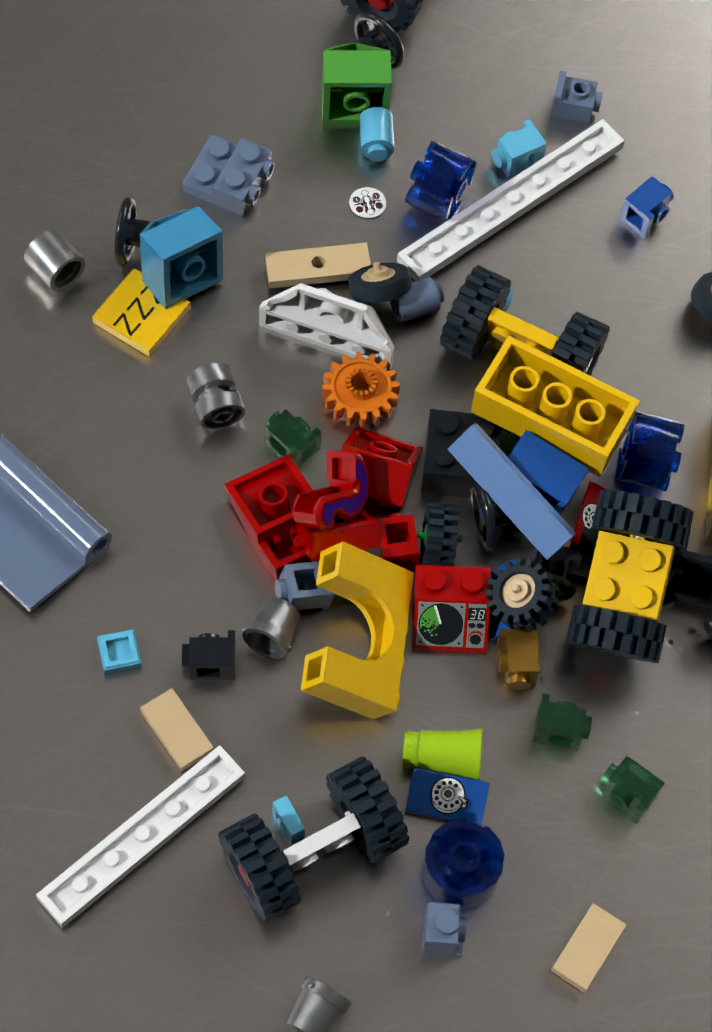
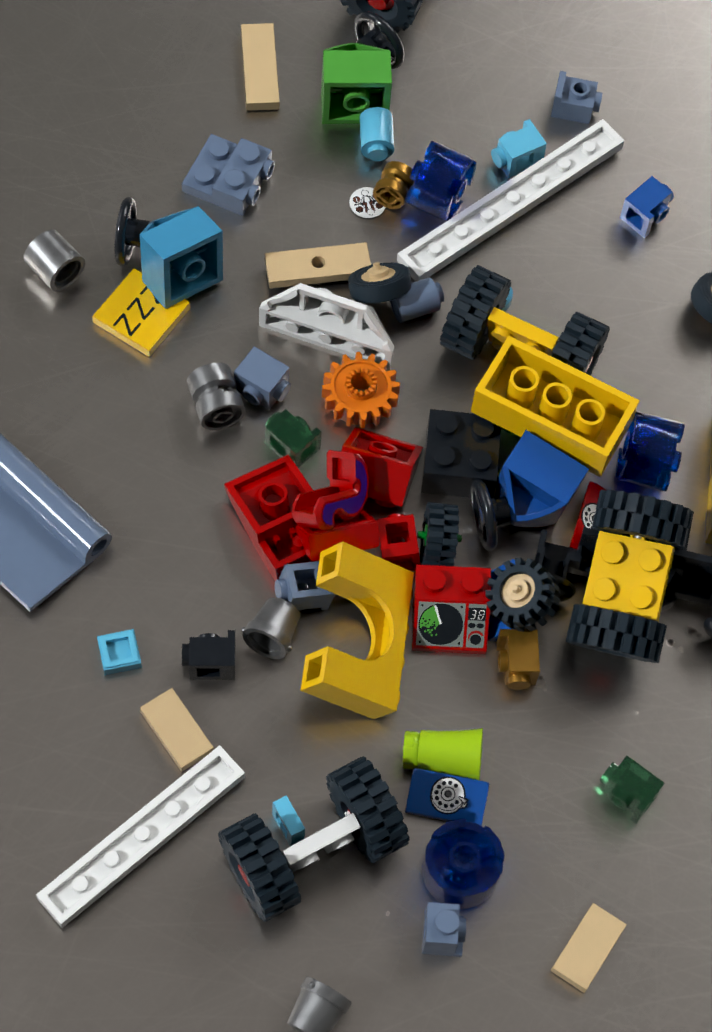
(260, 67): none -> tan tile
(262, 379): none -> sand blue brick
(393, 186): none -> pearl gold wheel
(511, 491): medium blue tile -> none
(561, 724): clear green brick -> none

